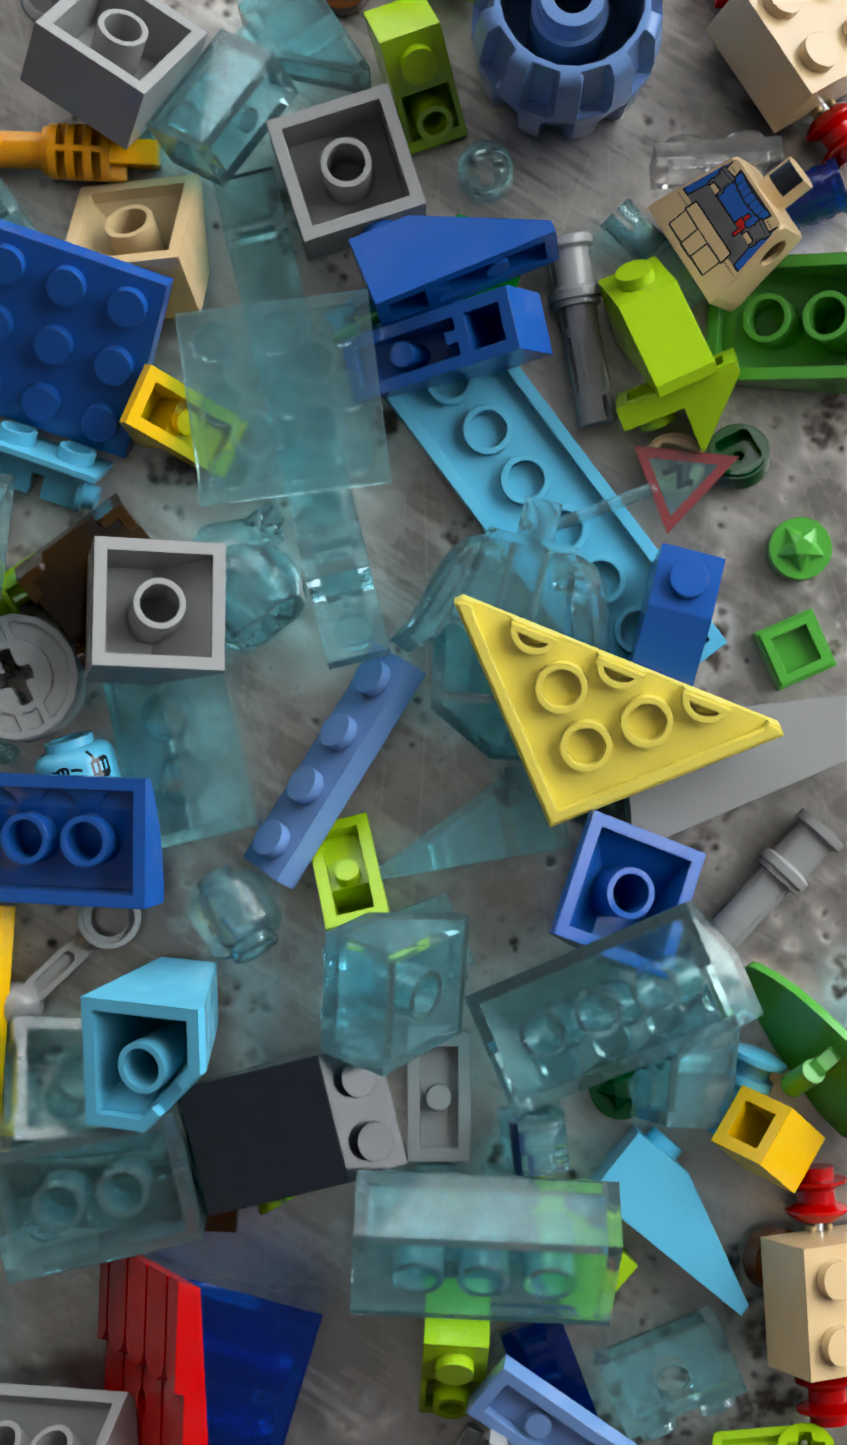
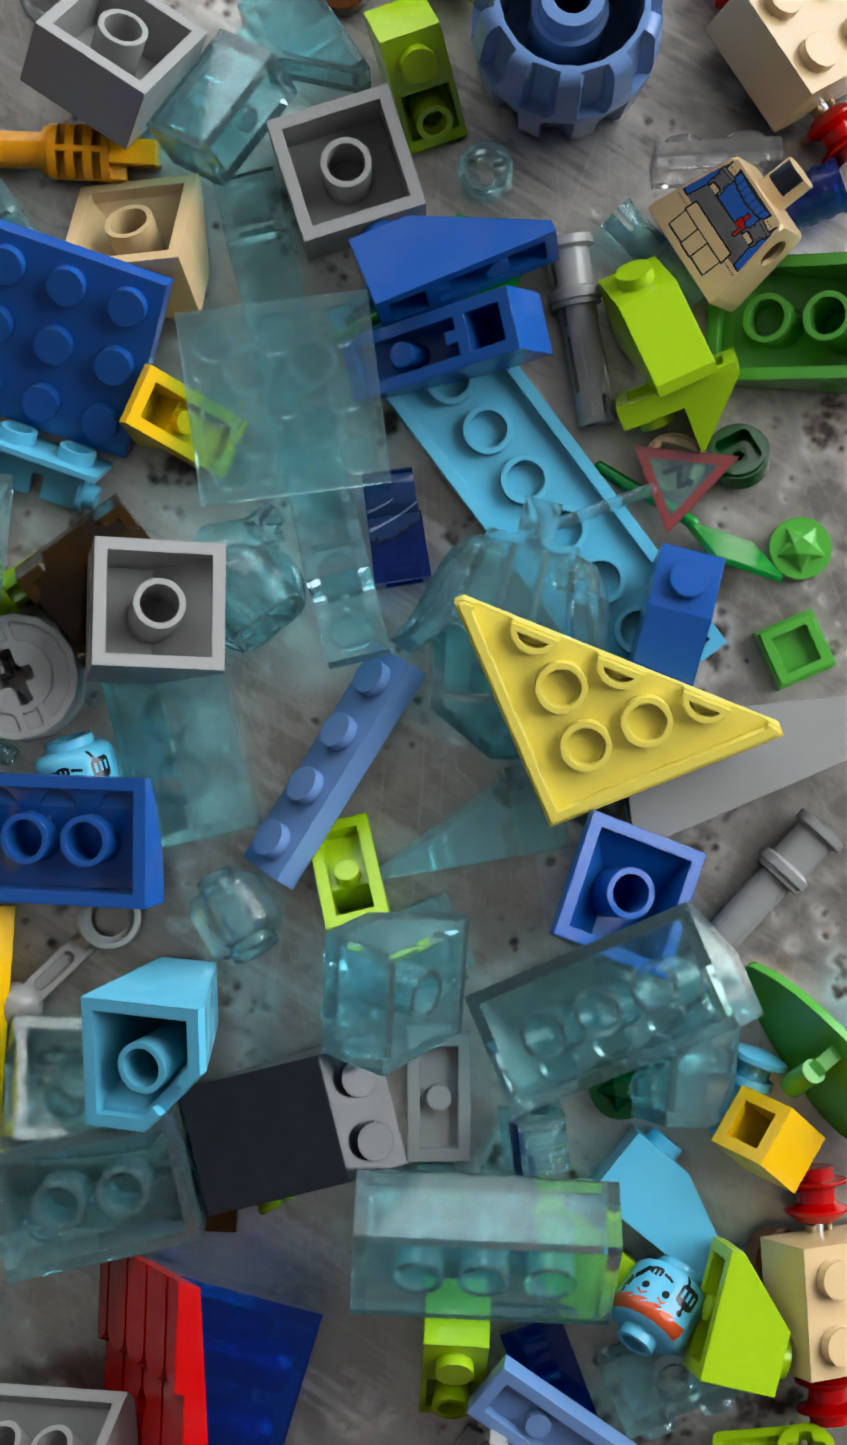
(396, 532): none -> leg
(658, 1306): none -> medium azure head
(736, 550): none -> green piece
(741, 1333): none -> lime slope

